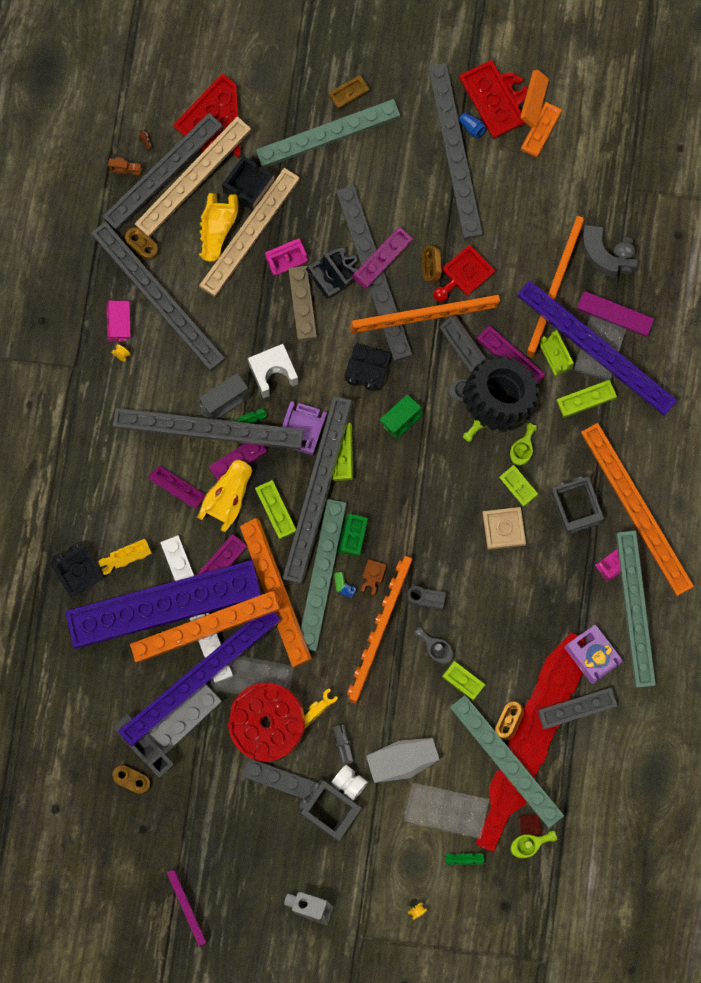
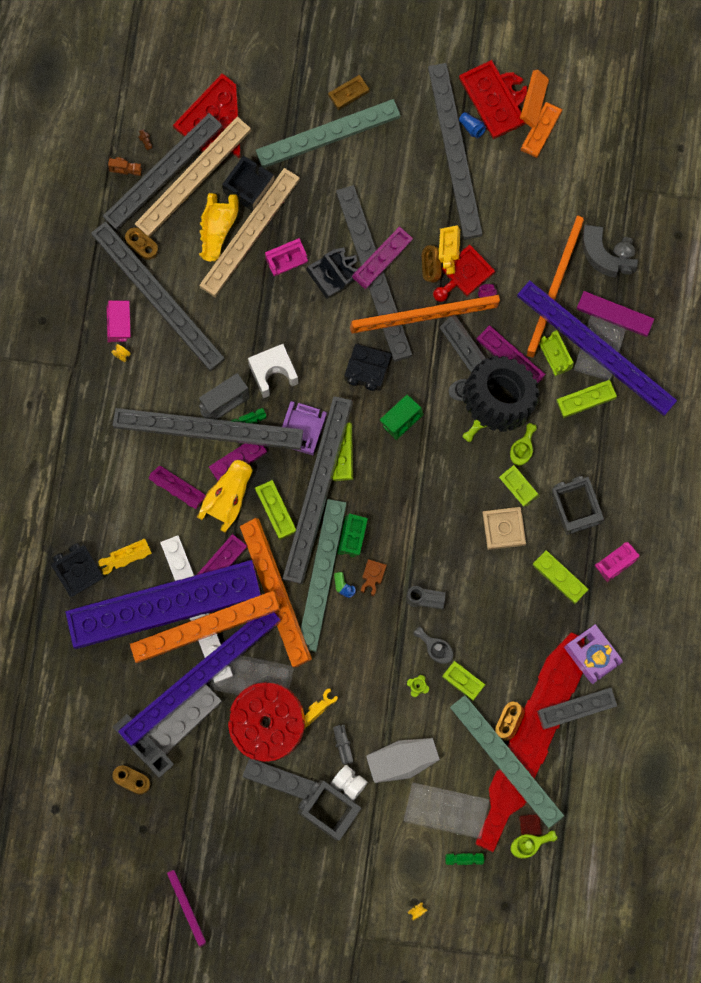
(302, 303): dark tan plate -> none
(316, 910): light grey torso -> none
(376, 637): orange plate -> none
(420, 680): none -> lime plate
(449, 247): none -> yellow plate
(487, 290): none -> magenta plate
(560, 577): none -> lime plate
(635, 609): sand green plate -> none
(637, 510): orange plate -> none

